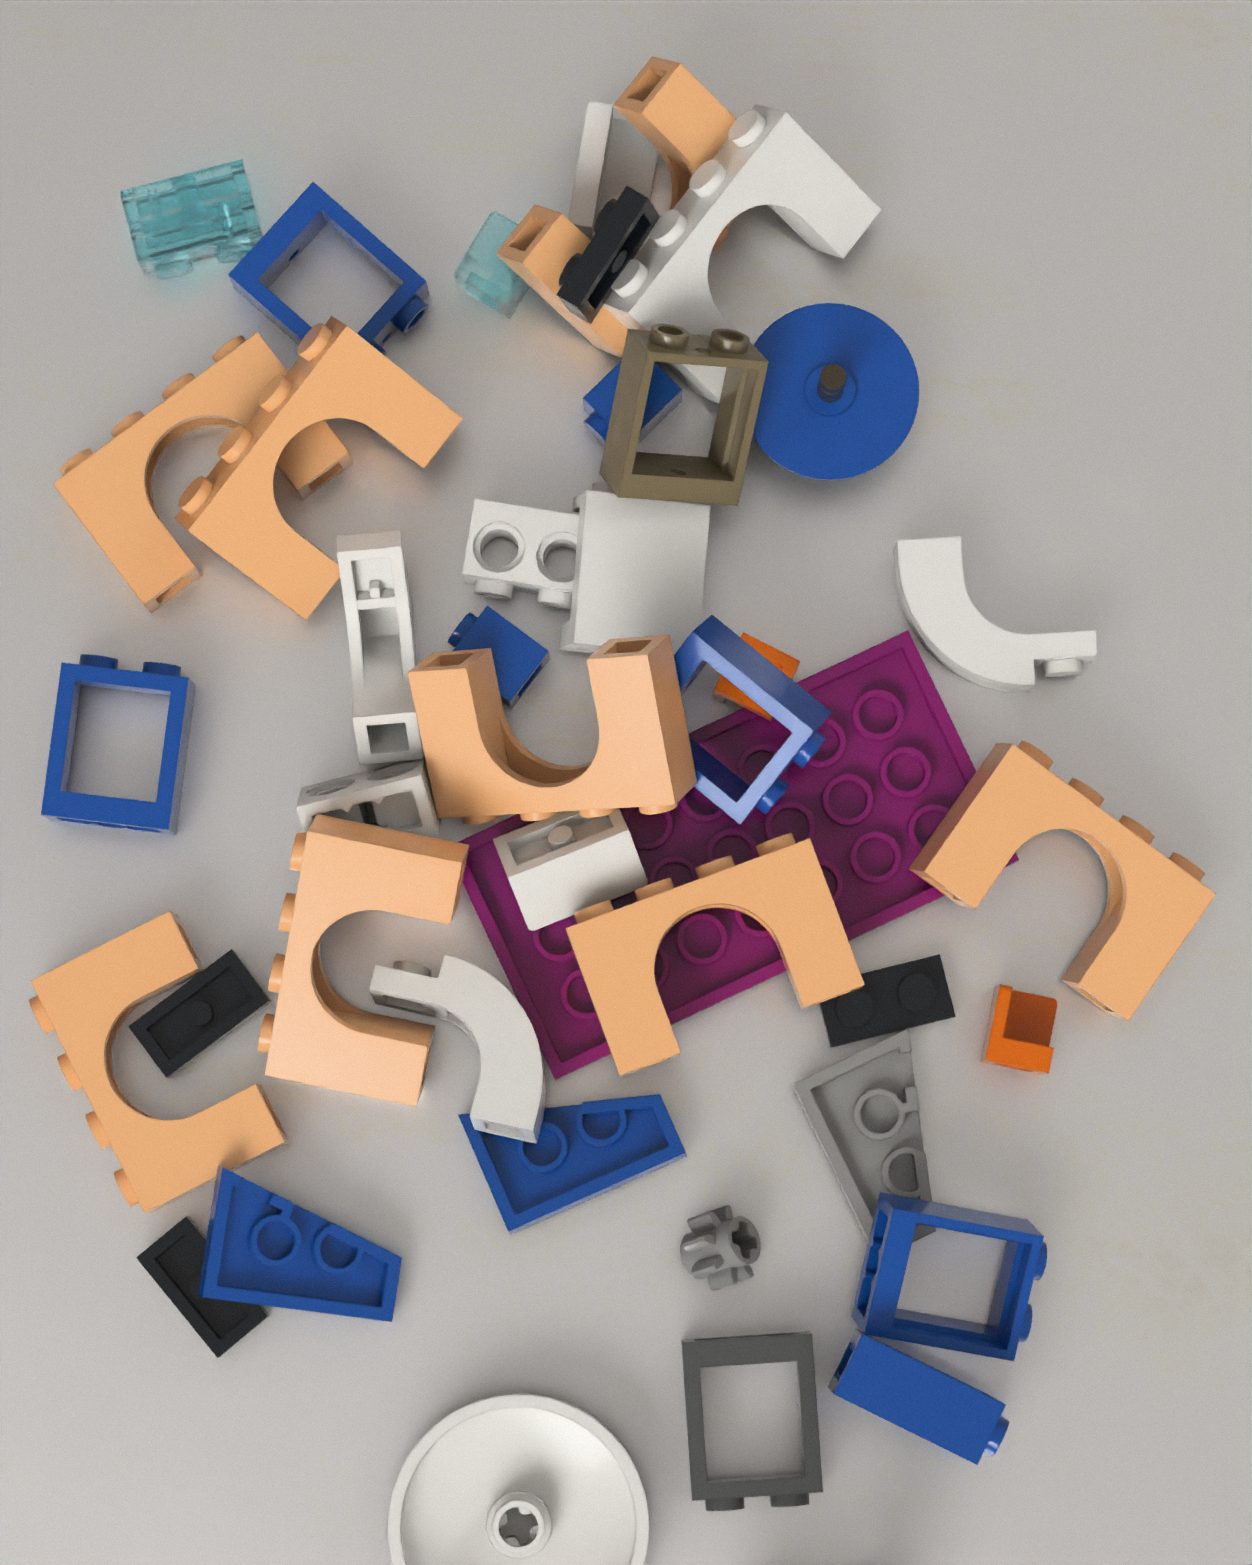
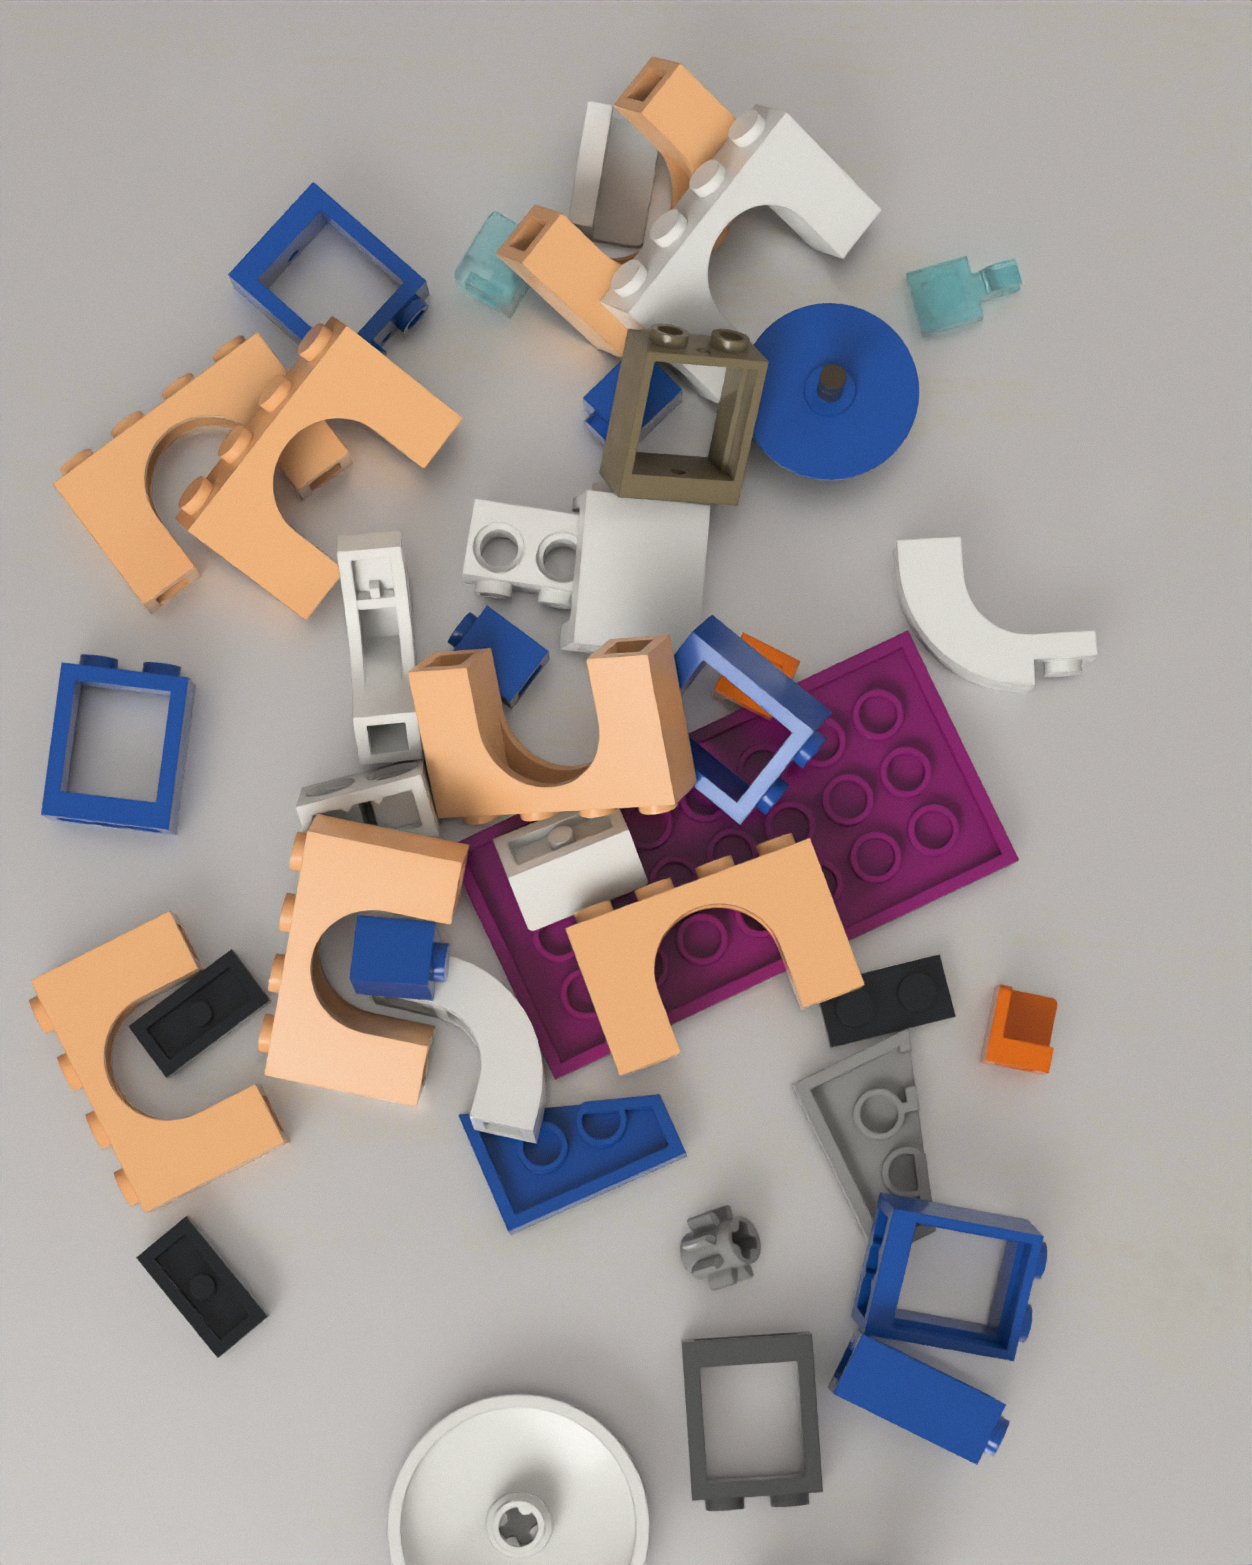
(192, 219): clear light blue brick -> none
(290, 1258): blue wing -> none
(398, 958): none -> blue brick
(618, 237): black plate -> none
(951, 295): none -> clear light blue plate
(1149, 898): light nougat arch -> none

